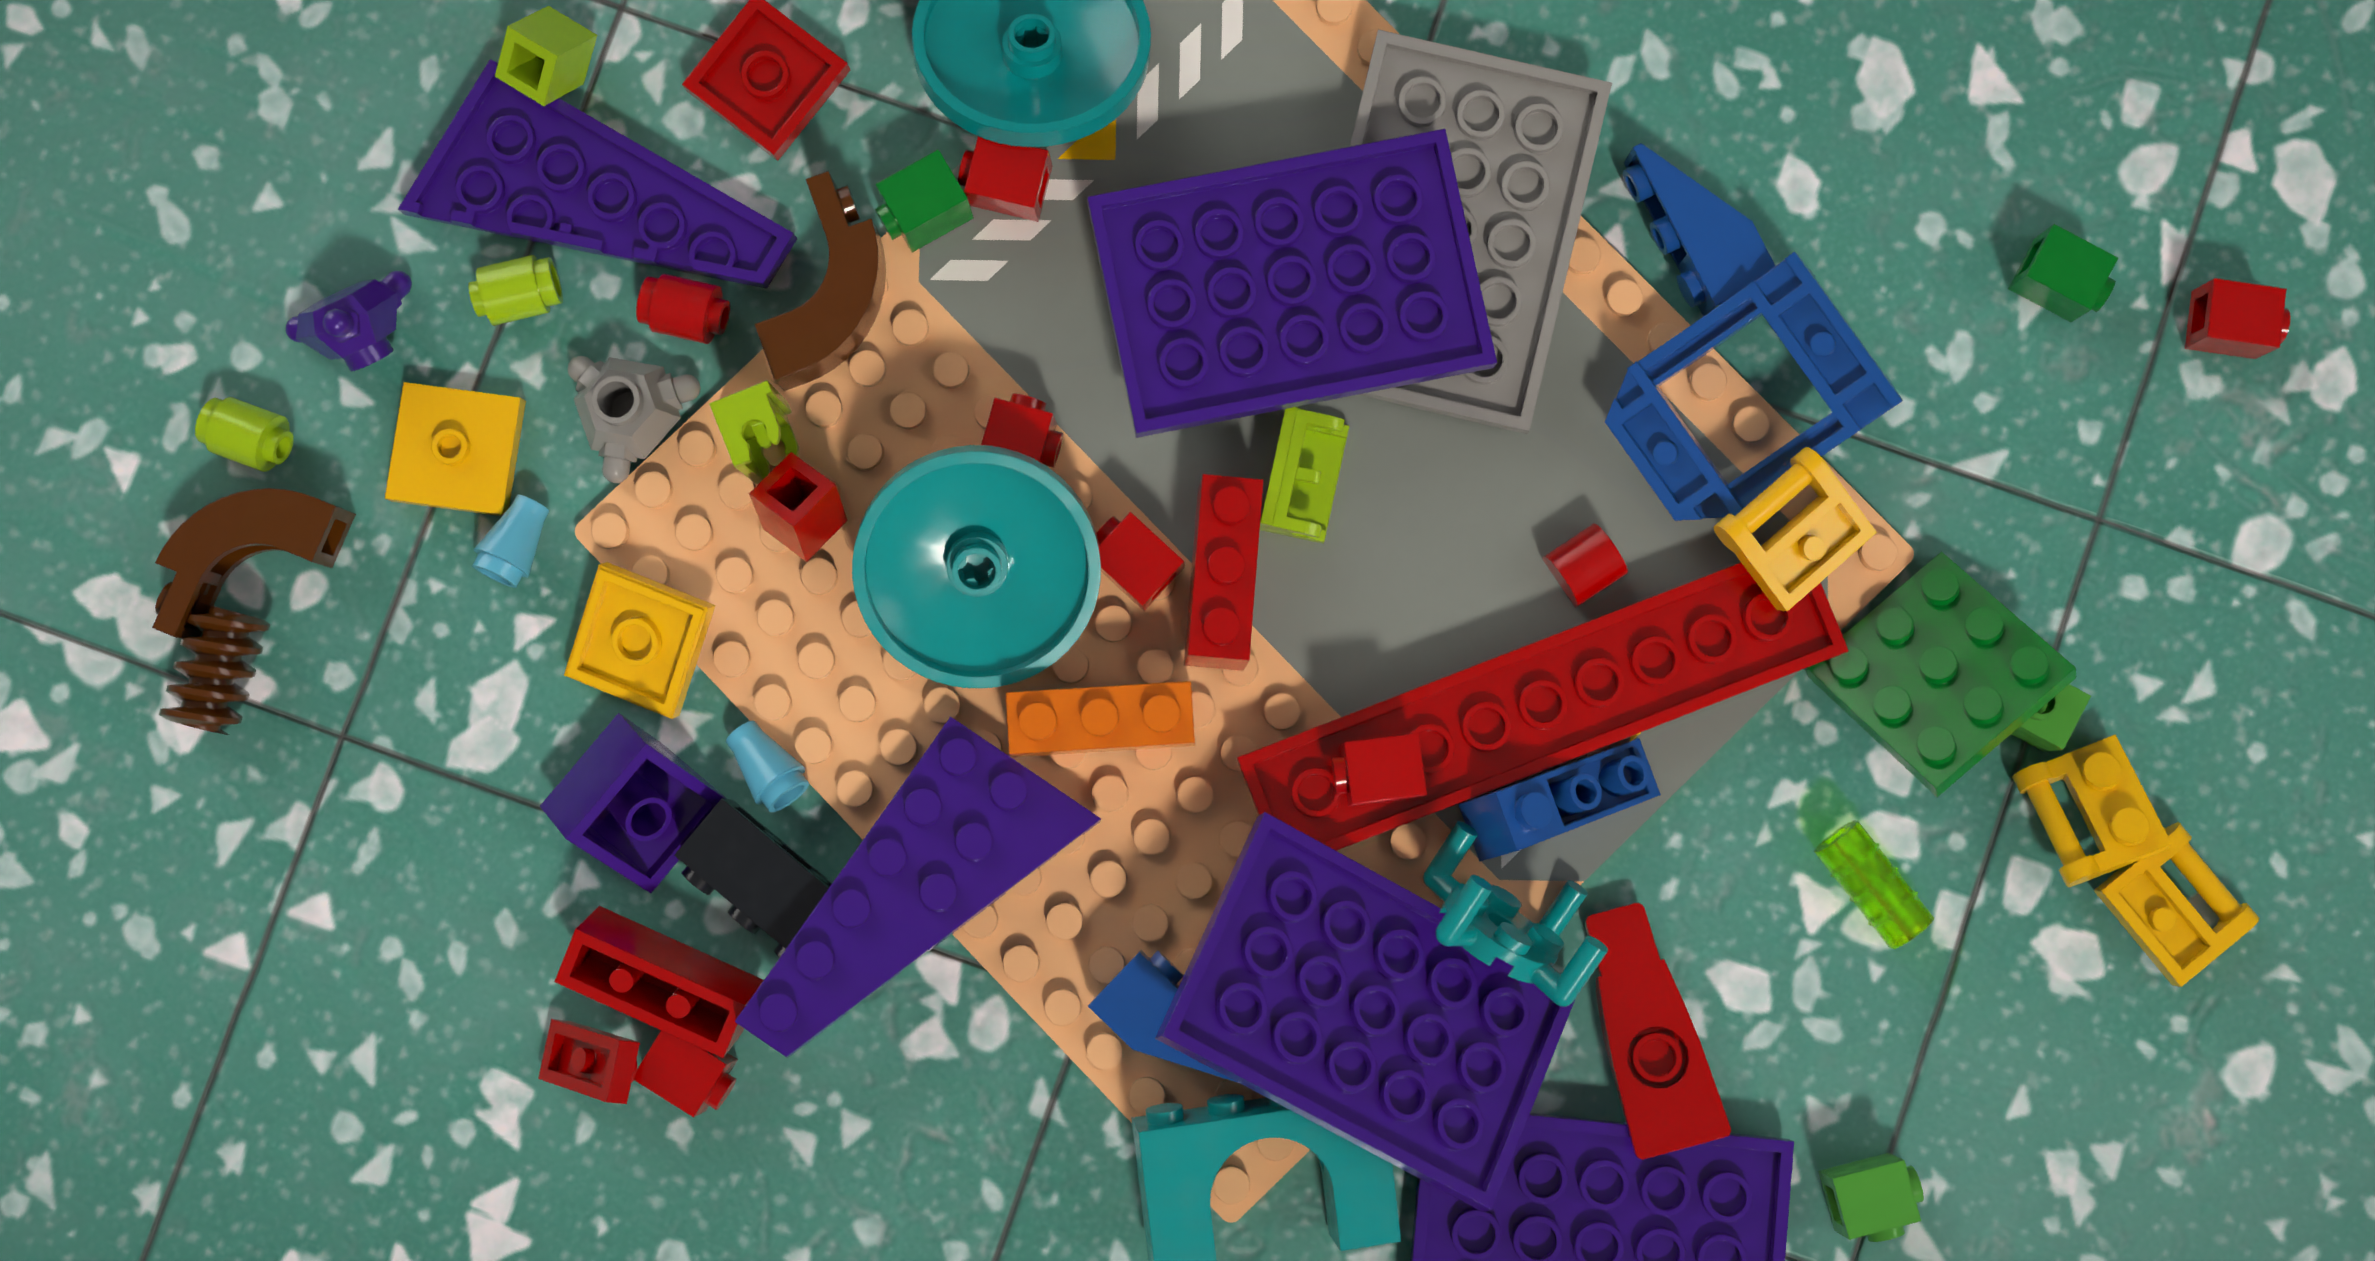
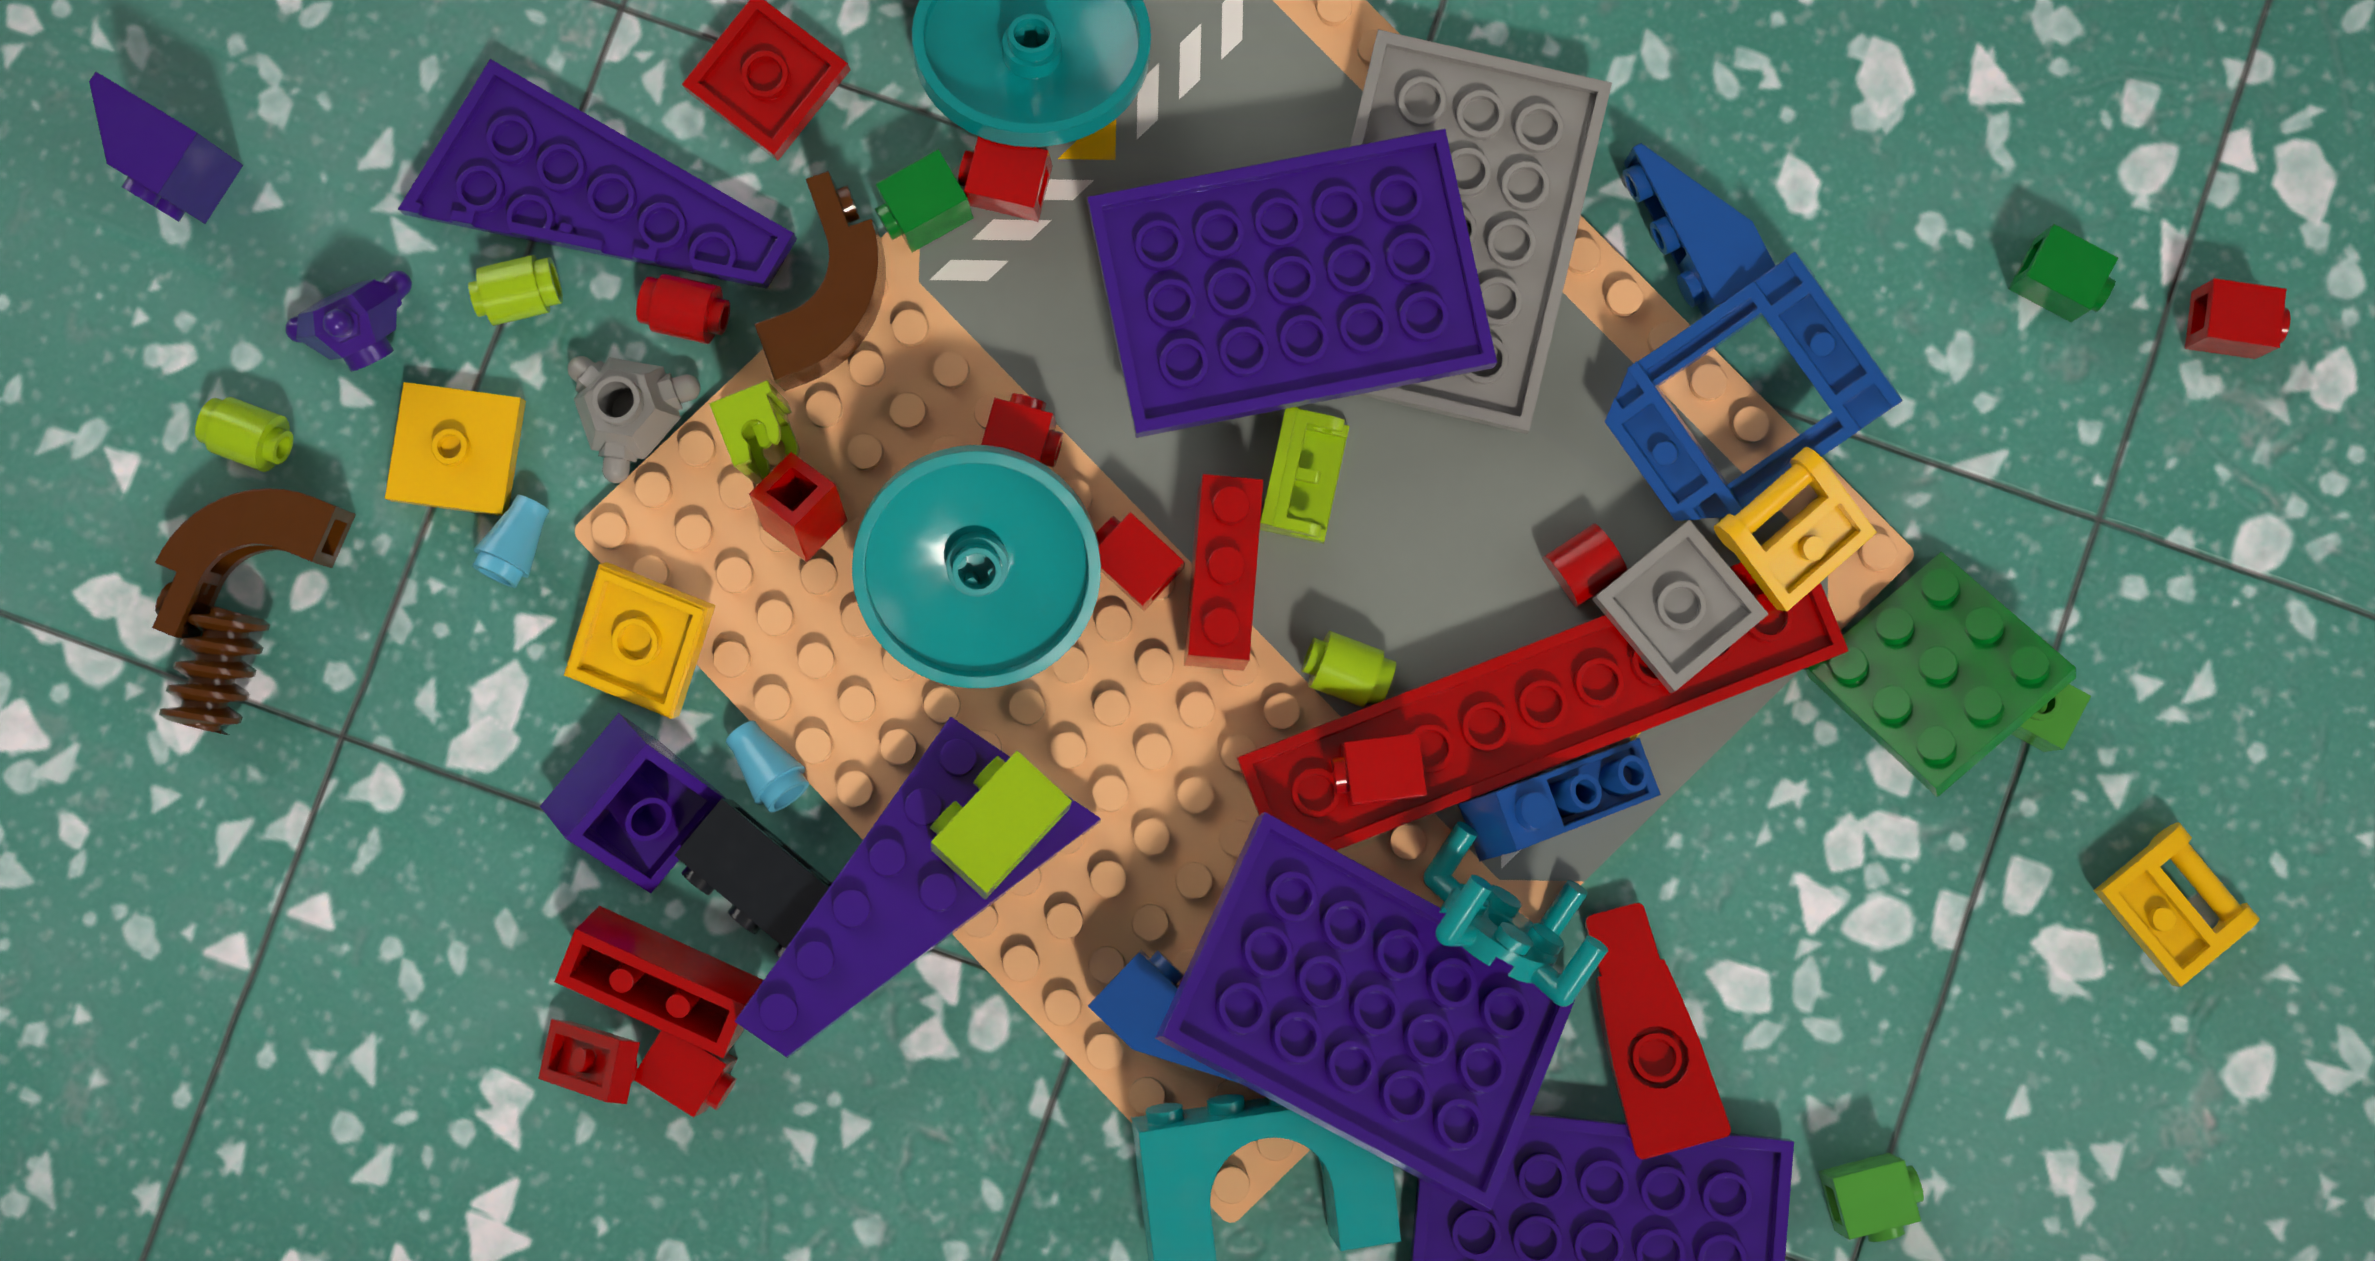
(160, 155): none -> dark purple slope
(545, 55): lime brick -> none
(998, 823): none -> lime brick
(1100, 719): orange brick -> none
(1348, 669): none -> lime brick
(1680, 606): none -> light grey tile
(1874, 884): clear neon green axle -> none
(2109, 802): yellow plate -> none

